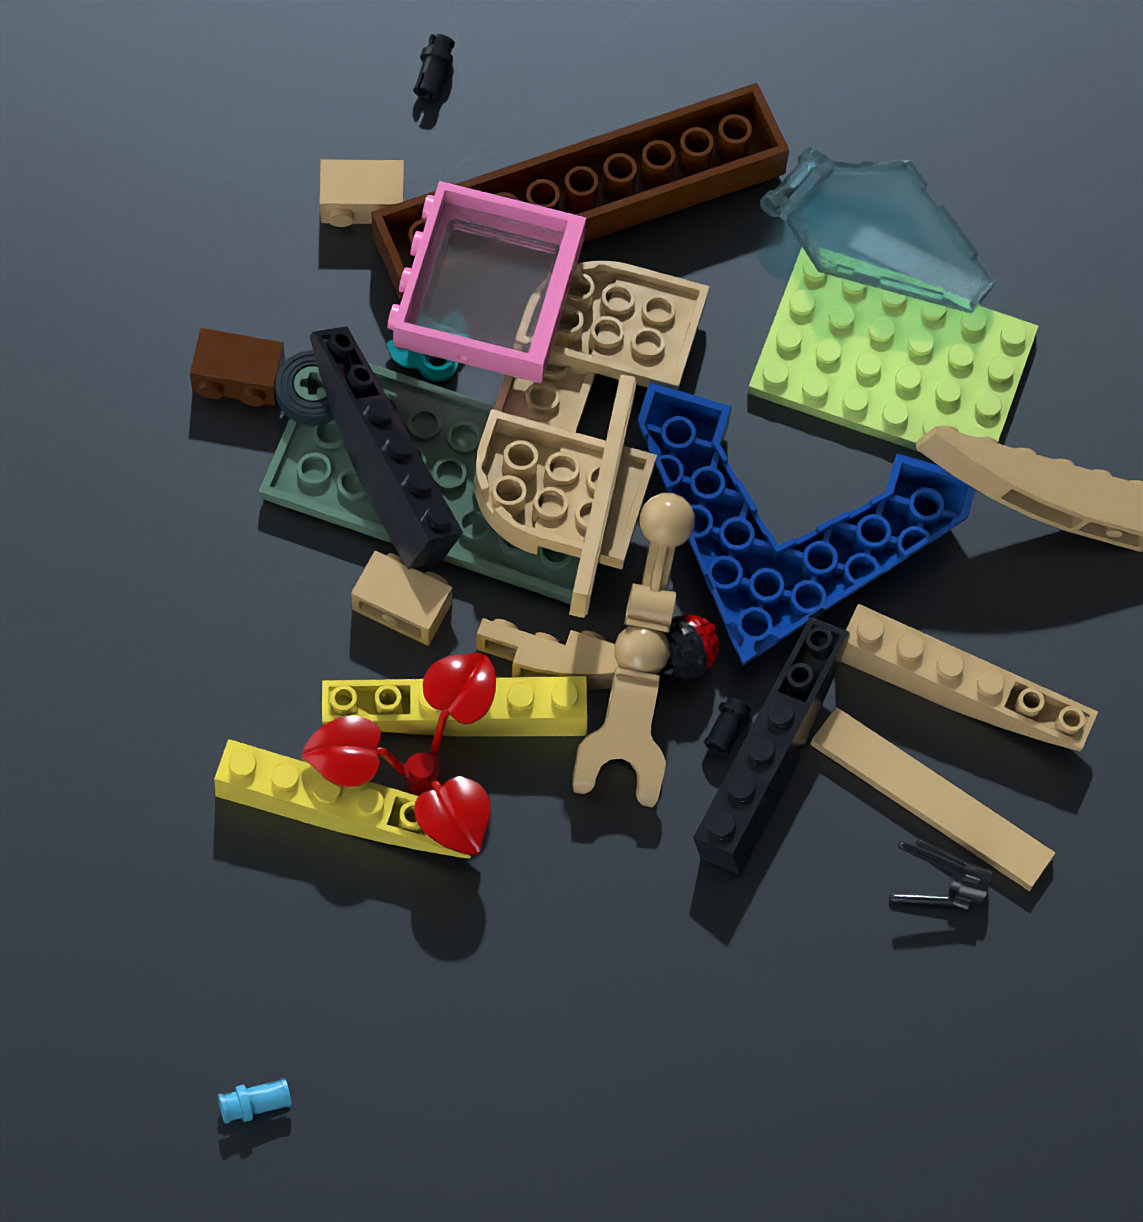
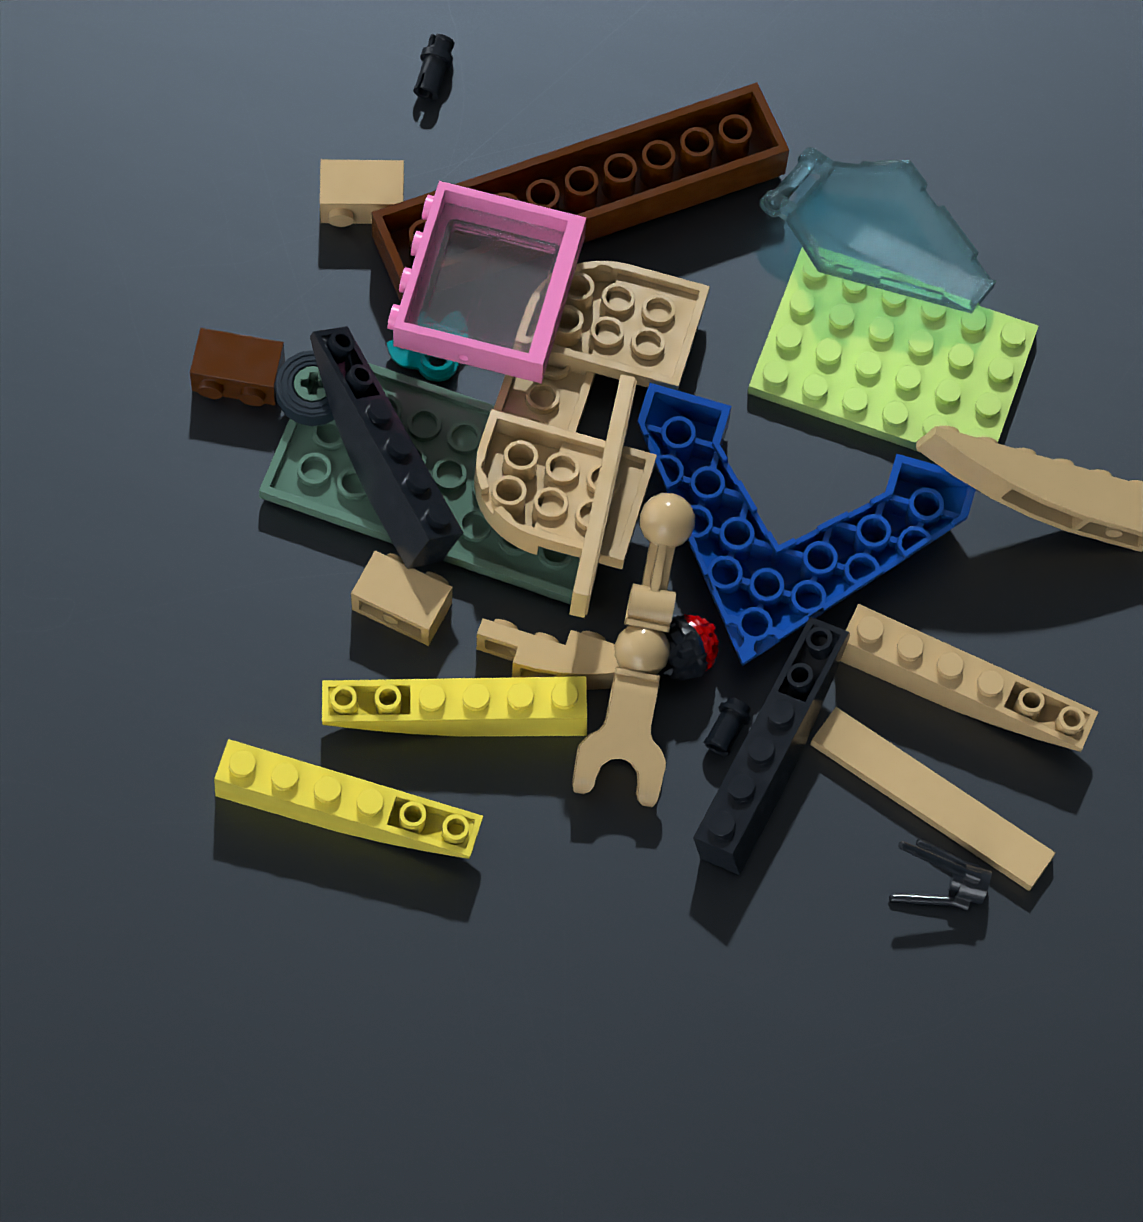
(254, 1100): medium azure pin -> none
(450, 814): red plant -> none

